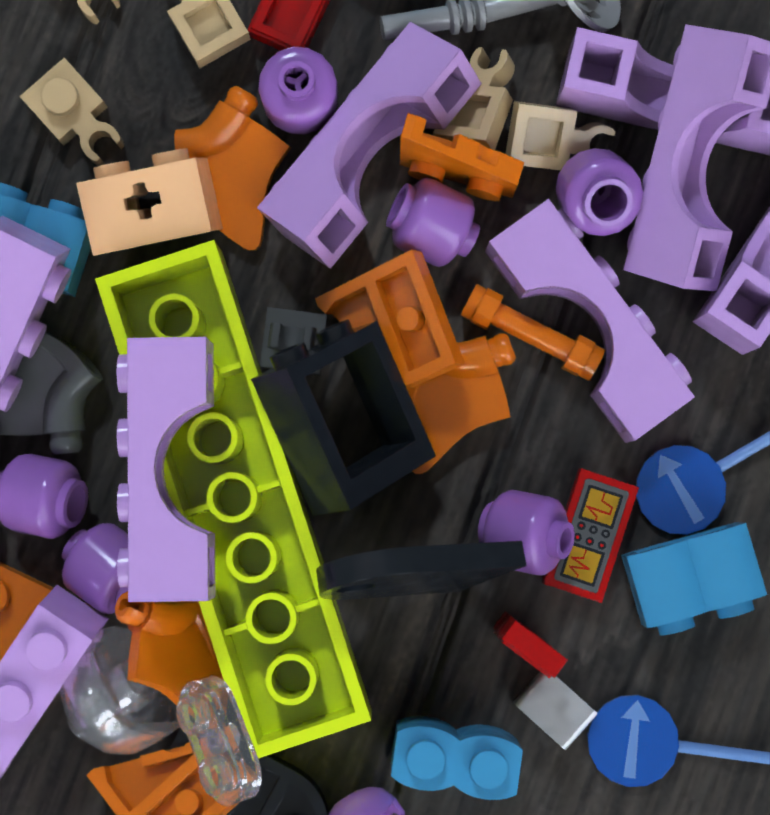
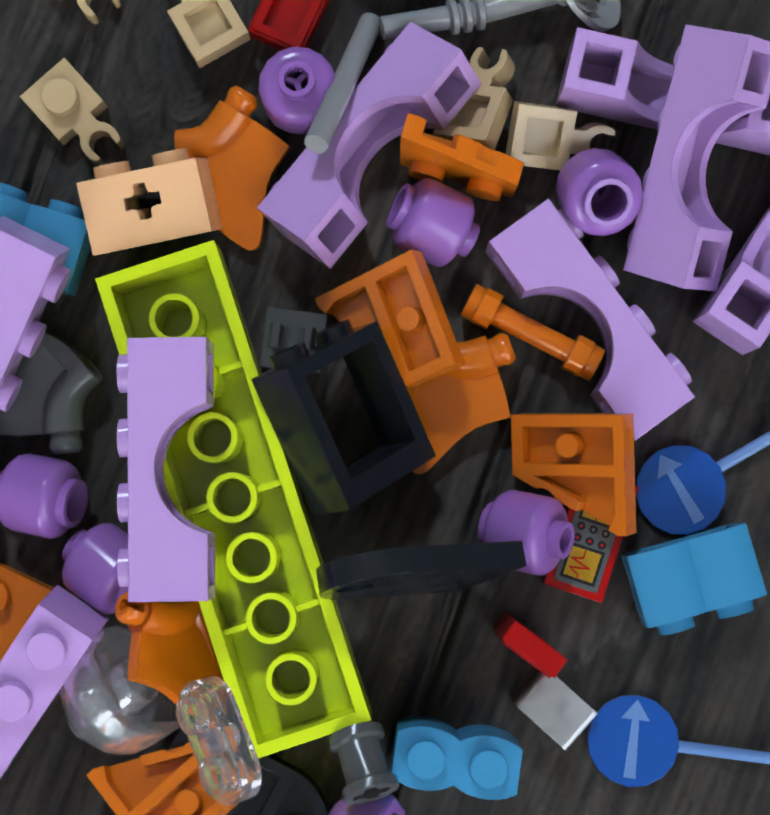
(346, 77): none -> light grey bar
(363, 763): none -> dark grey bush
(581, 461): none -> orange wing

